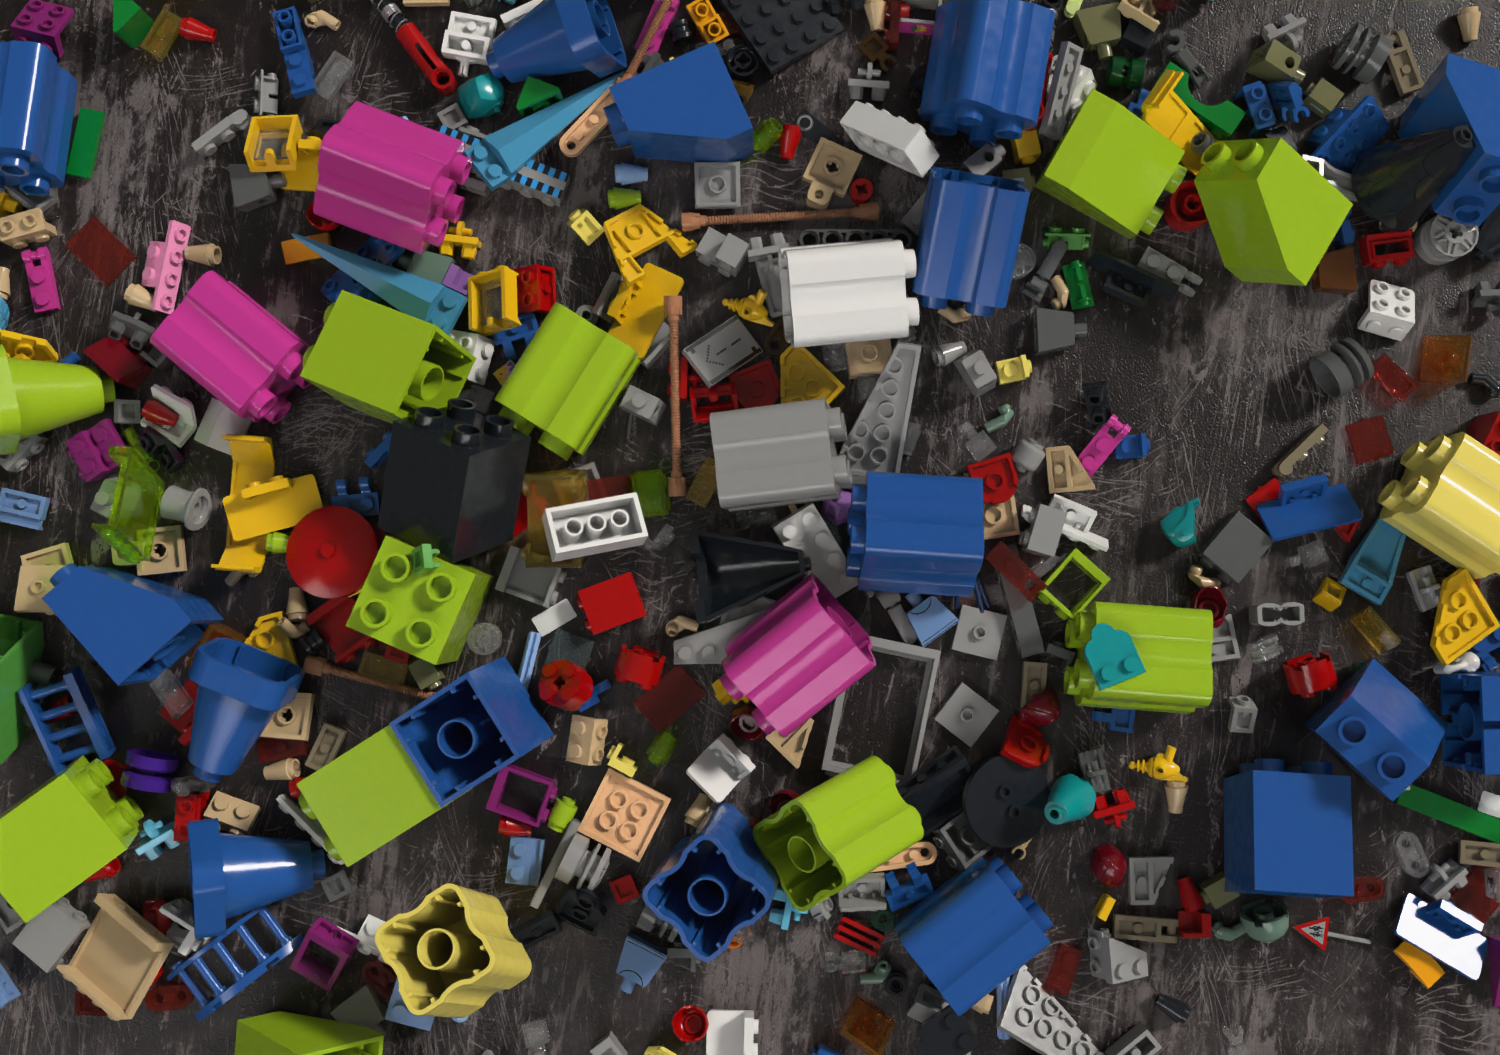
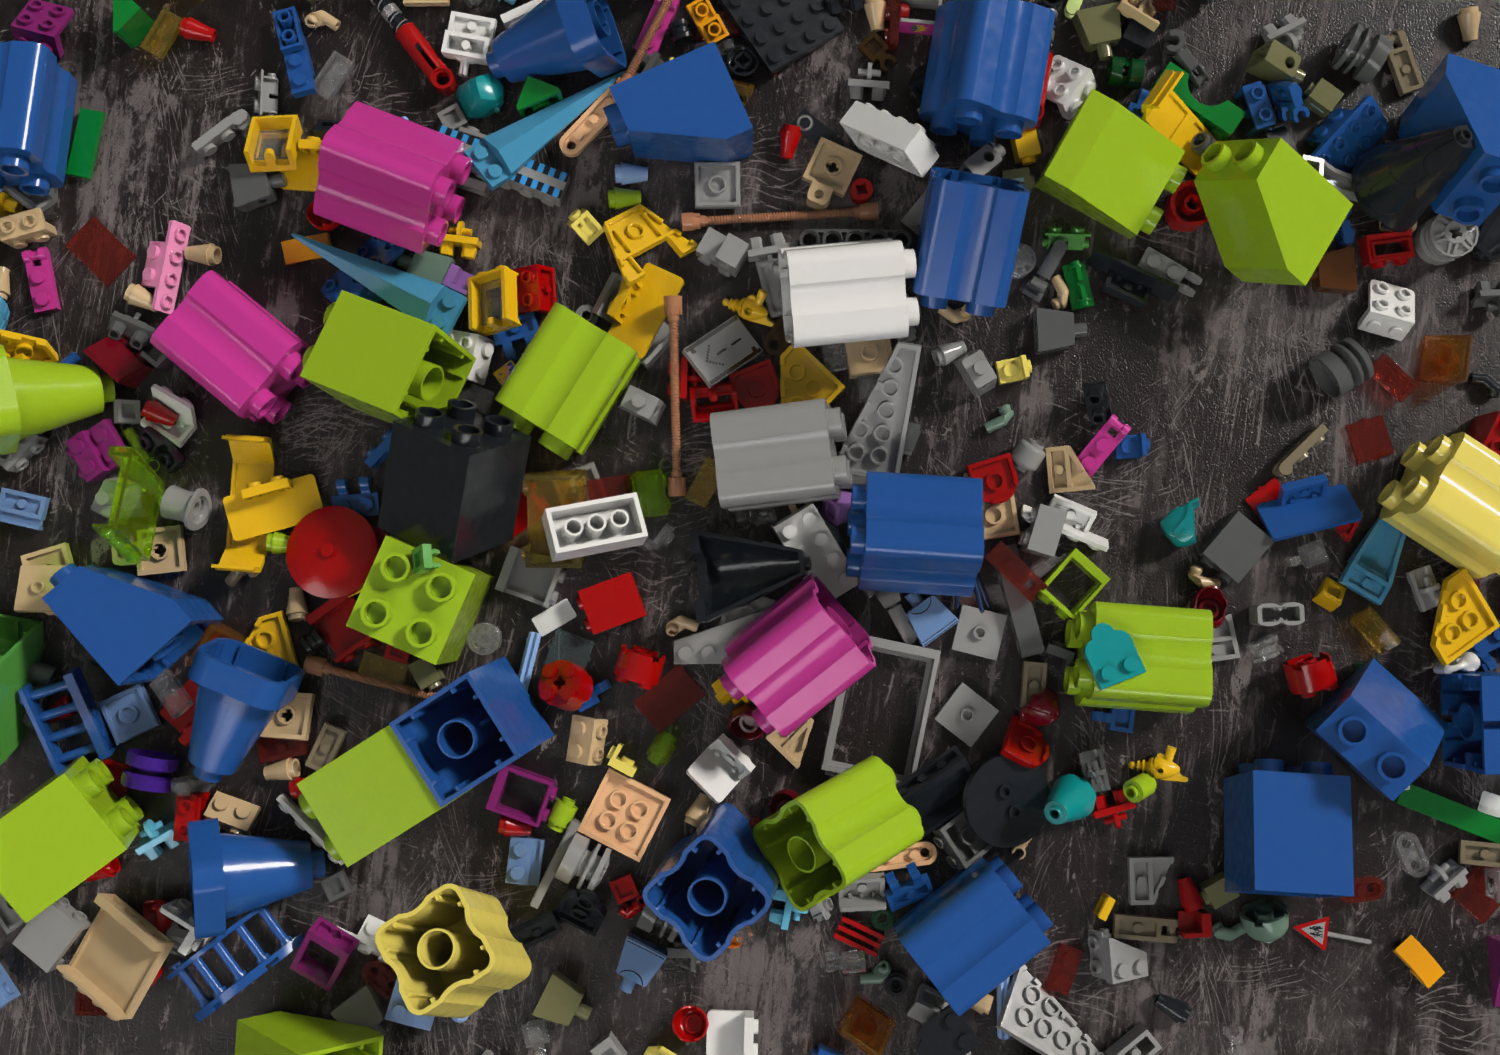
(129, 713): none -> medium blue plate
(171, 997): clear red plate -> none
(220, 421): white slope -> none
(293, 631): tan arm -> none
(562, 1001): none -> olive torso
(629, 911): none -> red arm
(766, 134): clear neon green brick -> none
(979, 443): clear plate -> none
(1061, 90): light grey plate -> none
(1108, 865): dark red hair -> none
(1139, 787): none -> lime brick
(1175, 795): tan cone -> none
(1242, 714): light grey bracket -> none
(1443, 934): bracket -> none

